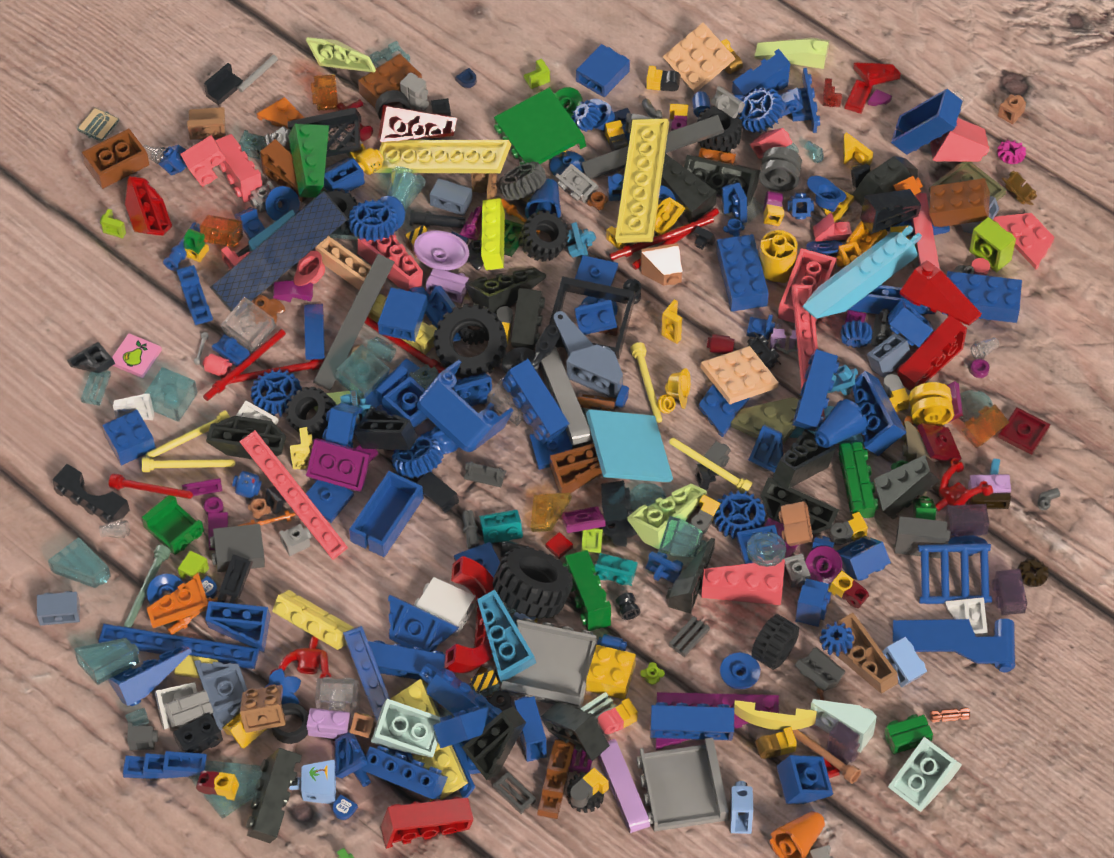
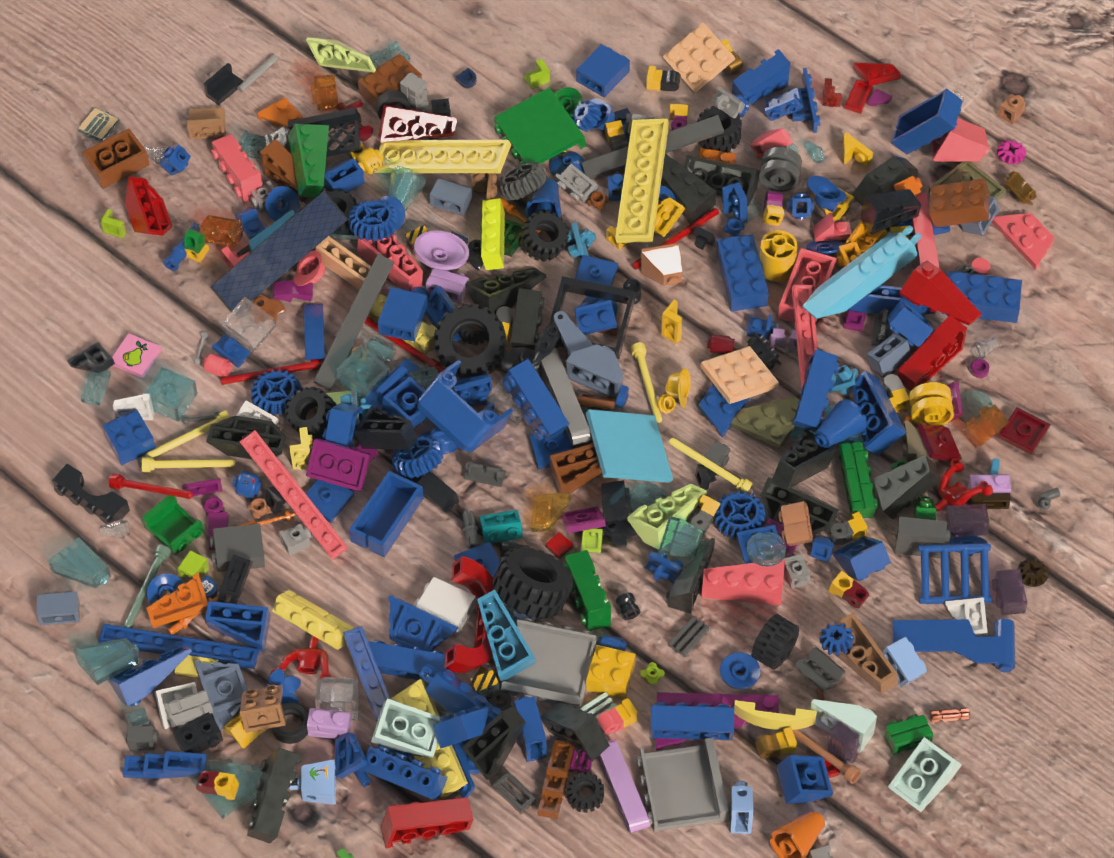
(185, 420): none -> dark grey hinge
(194, 295): blue slope -> none
(202, 158): coral brick -> none
(220, 385): red bar -> none
(344, 808): blue tile -> none
(362, 725): nougat brick -> none
(428, 219): black pin -> none
(473, 225): magenta hinge -> none
(587, 787): leg -> none
(616, 569): teal bracket -> none
(629, 250): red bar -> none
(648, 107): dark grey arm -> none
(700, 102): blue brick -> none
(761, 109): blue gear -> none
(767, 449): blue wing -> none
(803, 52): yellowish green wedge -> none
(813, 602): blue brick -> none
(818, 558): magenta dish -> none
(856, 334): blue gear -> none
(858, 173): black tile -> none
(993, 244): lime brick -> none

